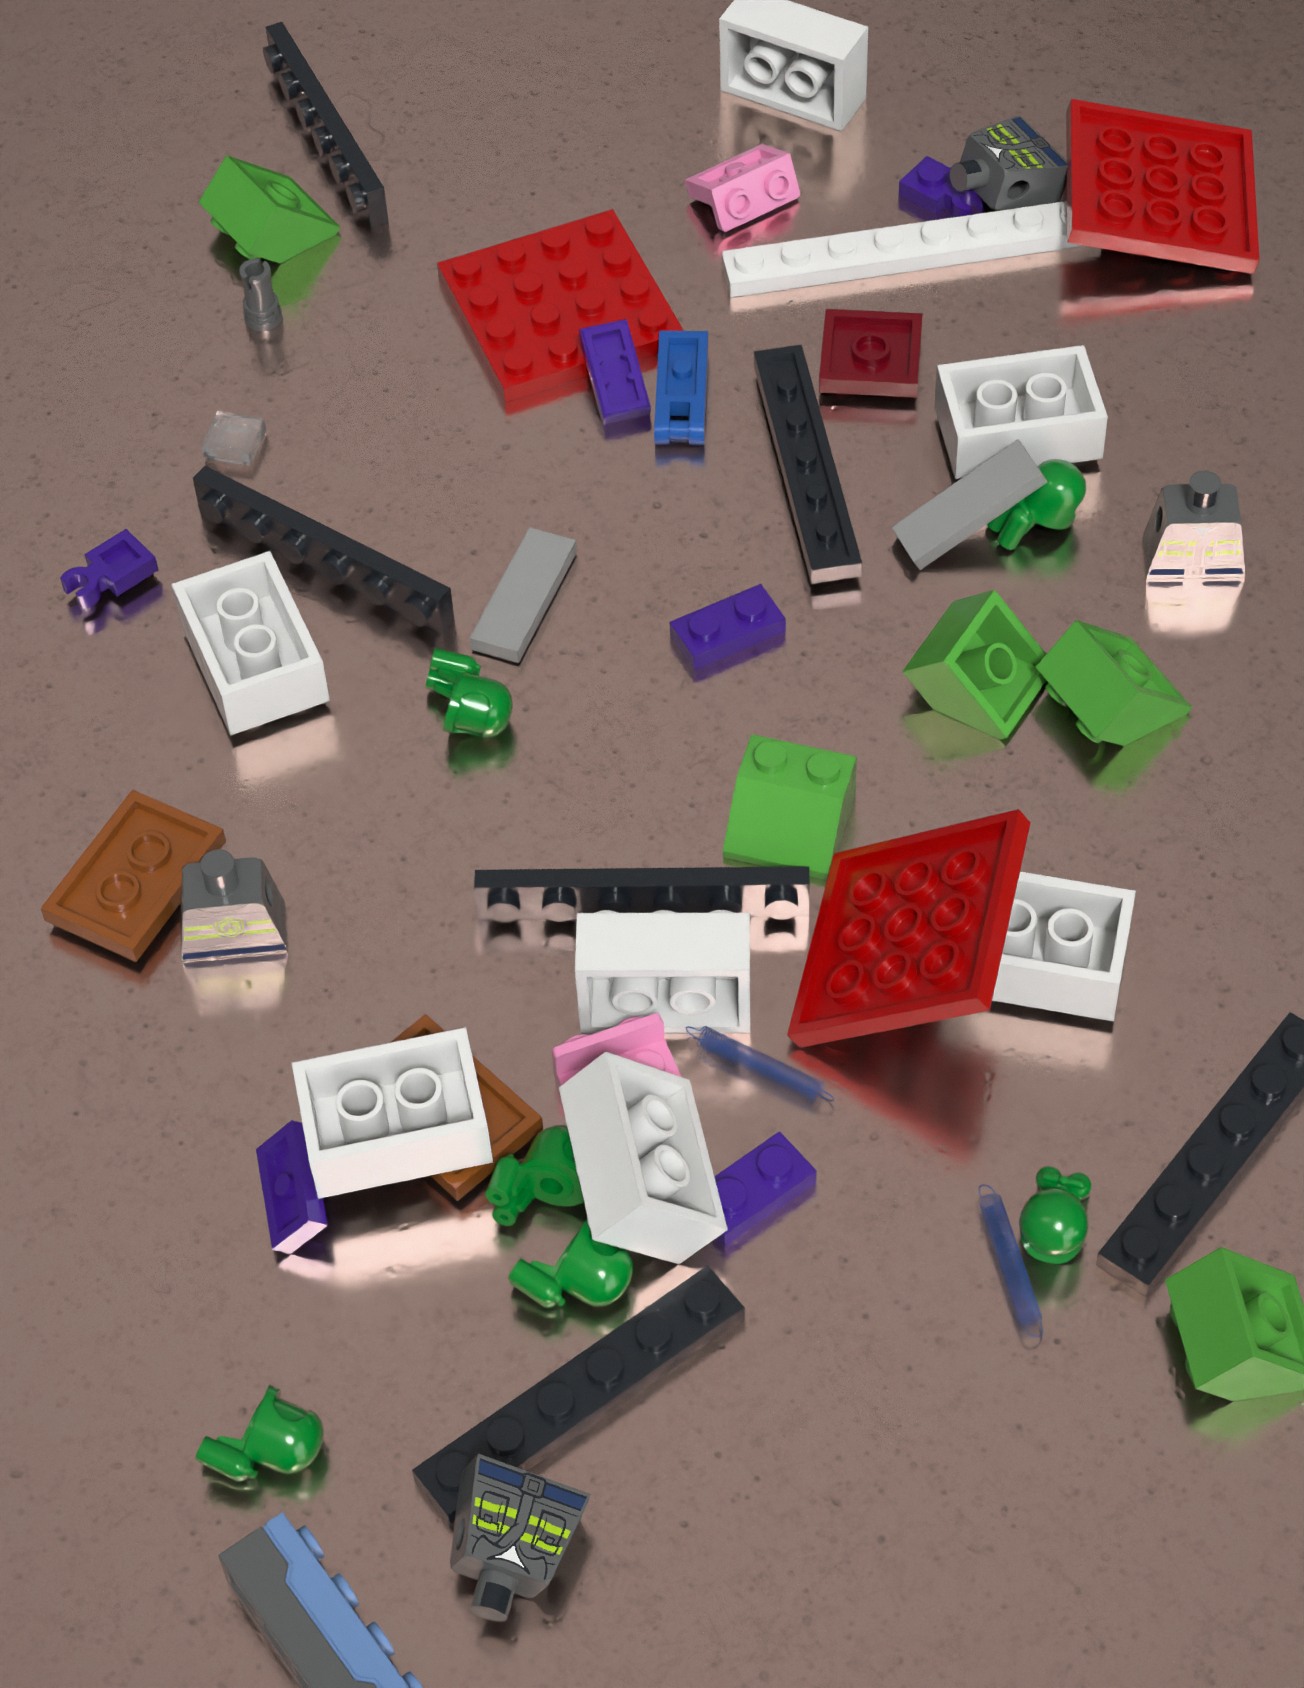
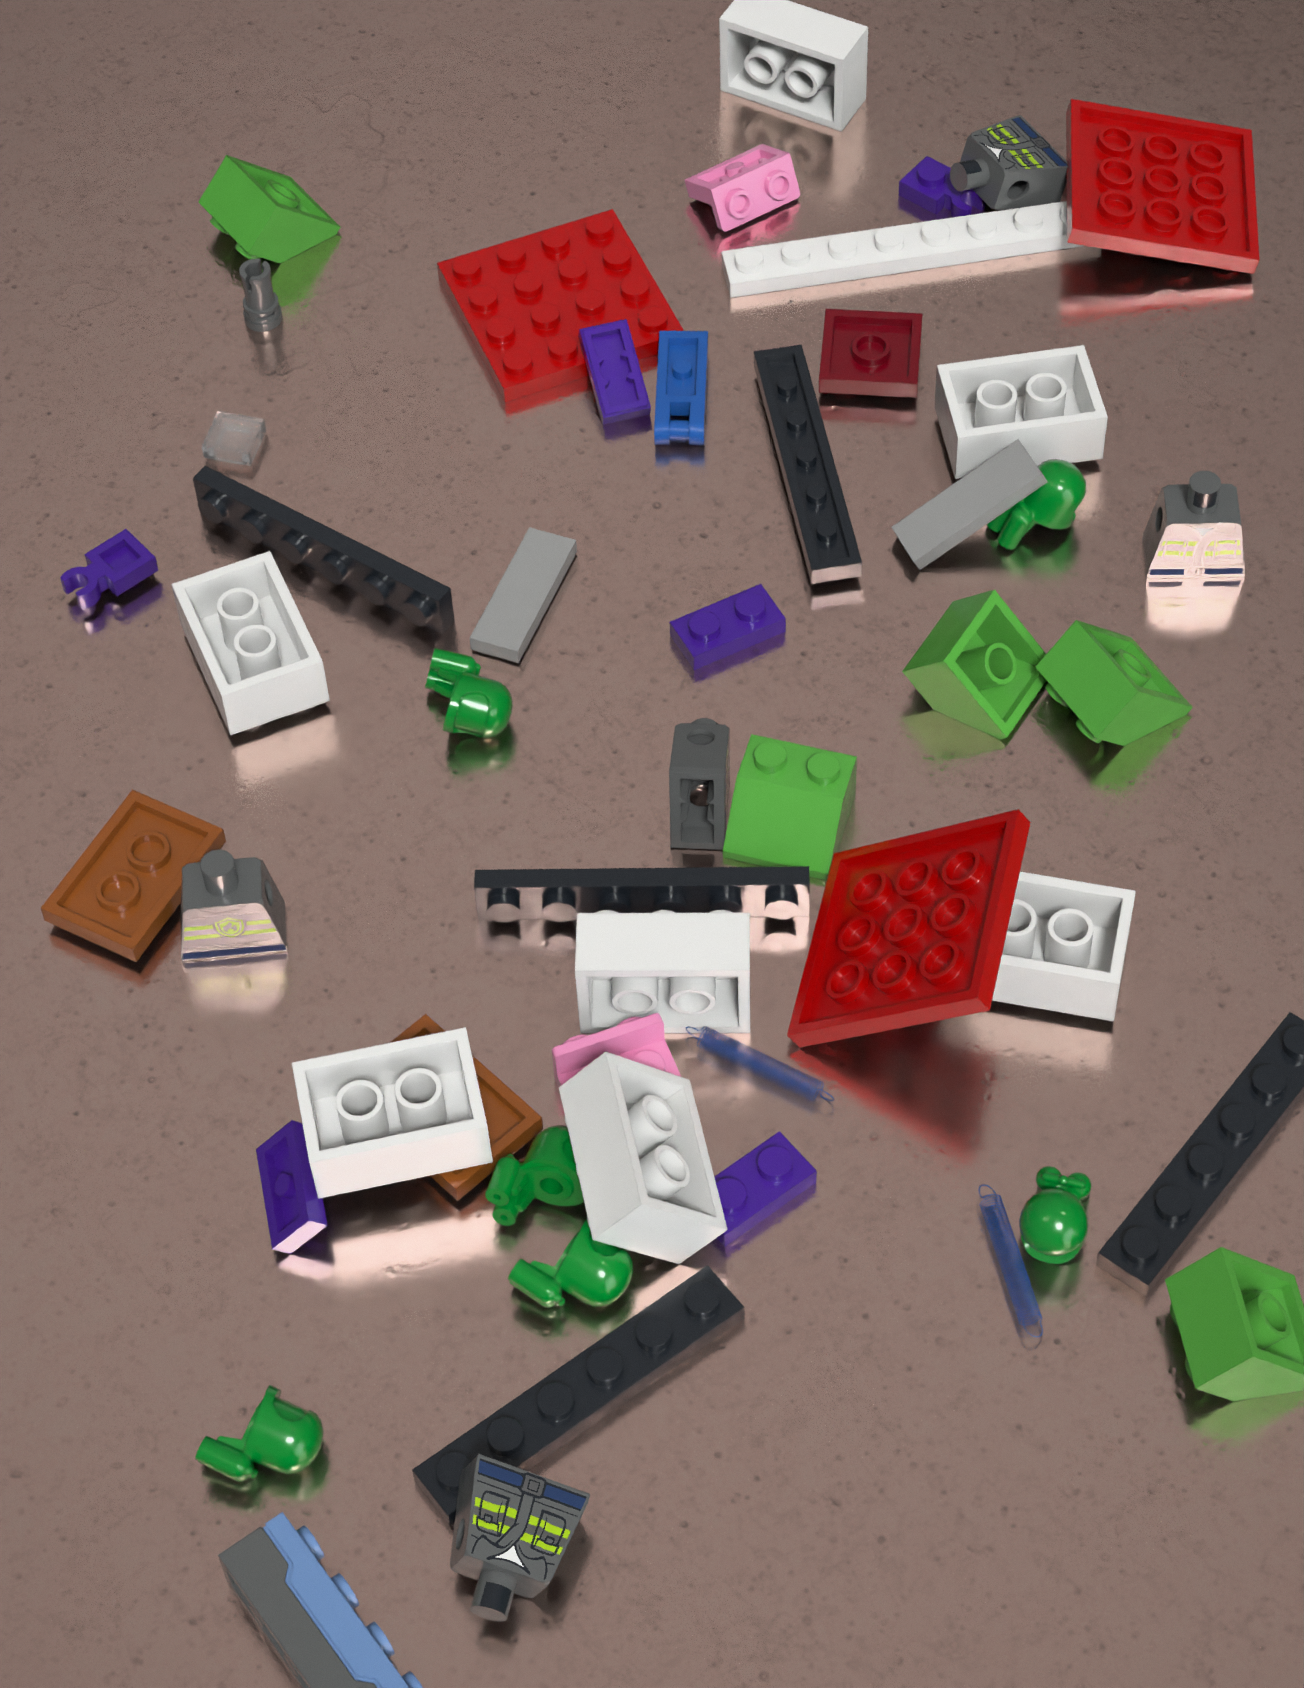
(328, 128): black plate -> none
(699, 761): none -> dark grey torso

